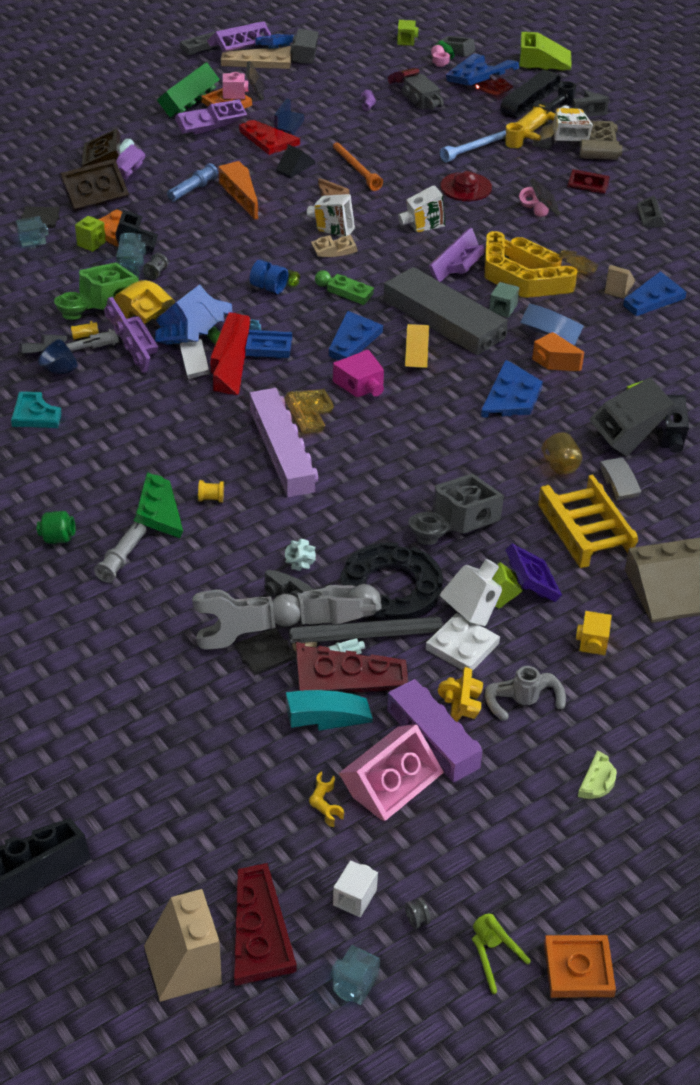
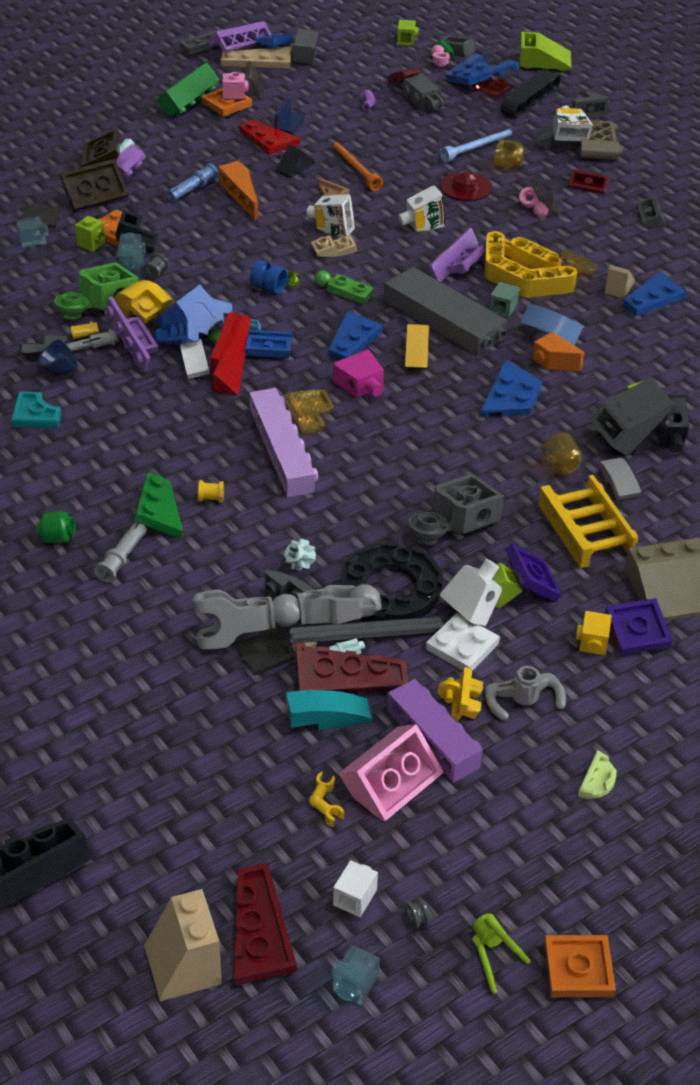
(211, 118): medium lavender slope -> none
(509, 153): none -> clear yellow helmet
(541, 114): yellow piece -> none
(639, 626): none -> dark purple plate

